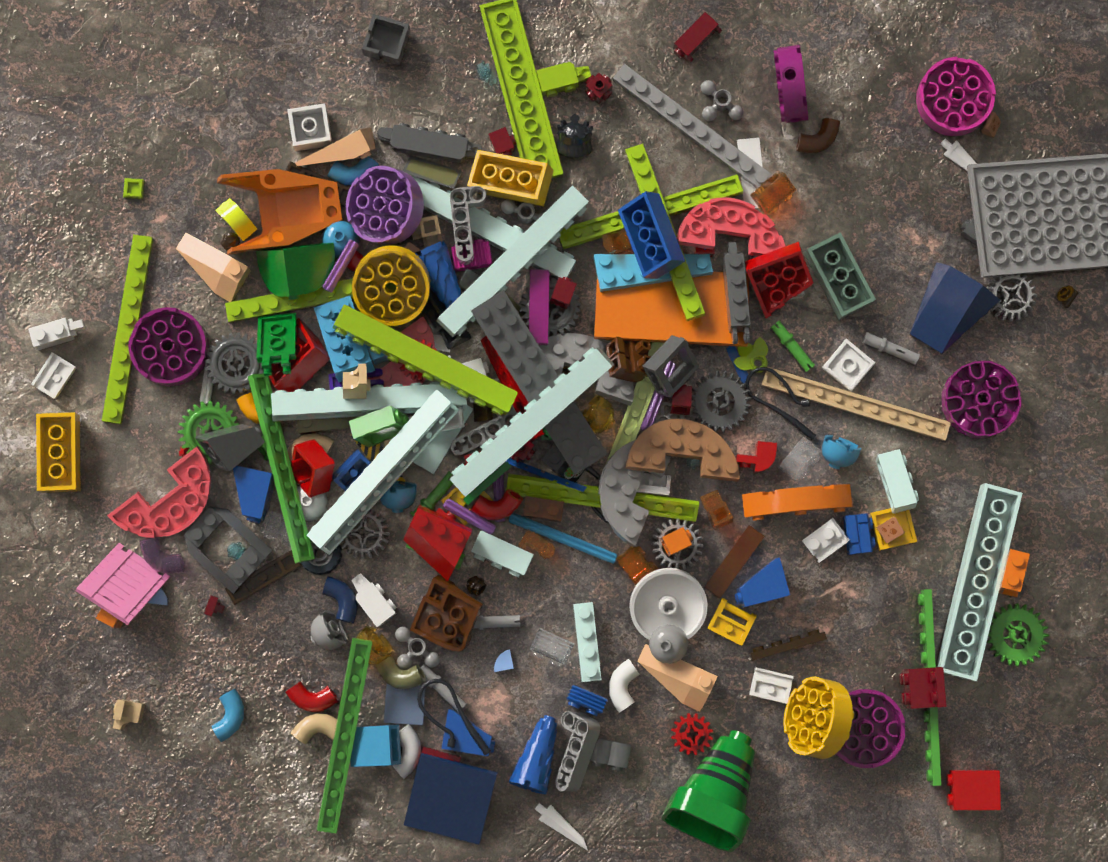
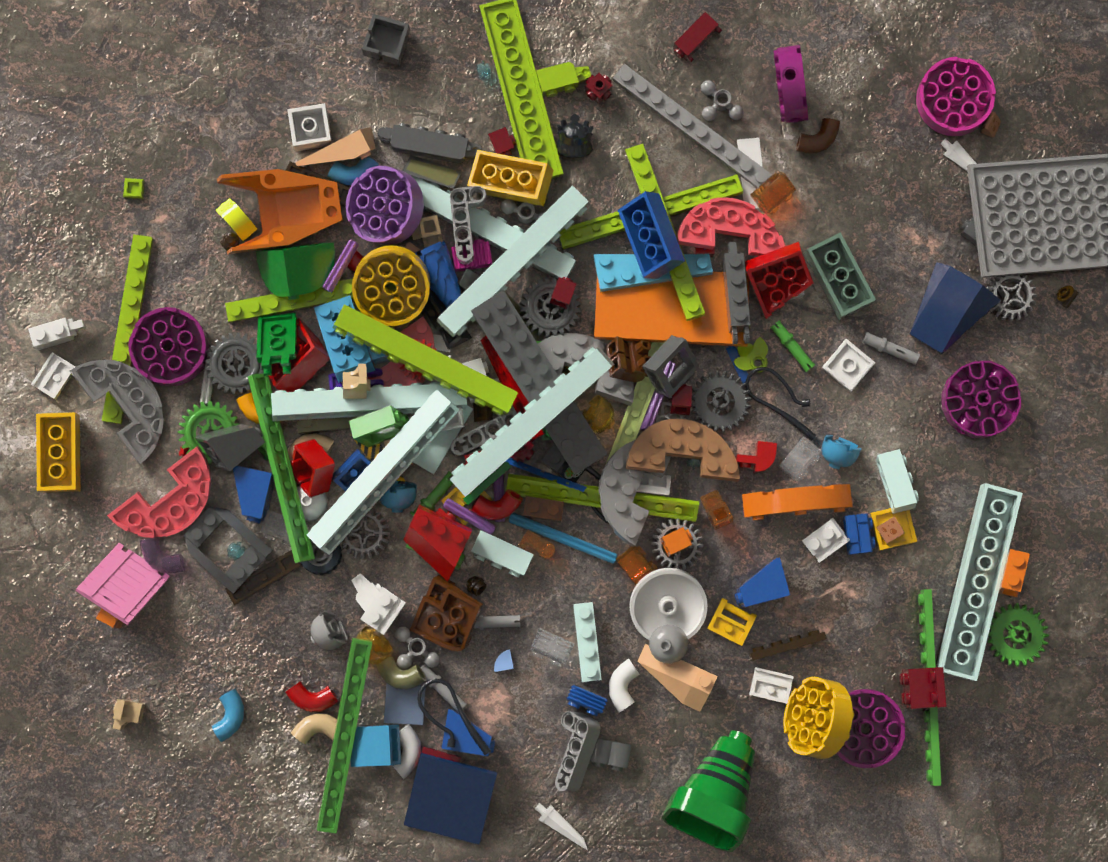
(135, 397): none -> light grey plate
(159, 598): light blue tile -> none
(213, 606): dark red plate -> none
(216, 268): light nougat wedge -> none
(339, 234): dark azure cylinder -> none
(344, 596): dark blue cylinder -> none
(383, 611): none -> white plate
(534, 765): blue cone -> none
(539, 305): magenta tile -> none
(616, 242): clear orange brick -> none
(683, 735): red gear -> none
(734, 561): reddish brown tile -> none
(859, 405): tan plate -> none
(974, 789): red brick -> none

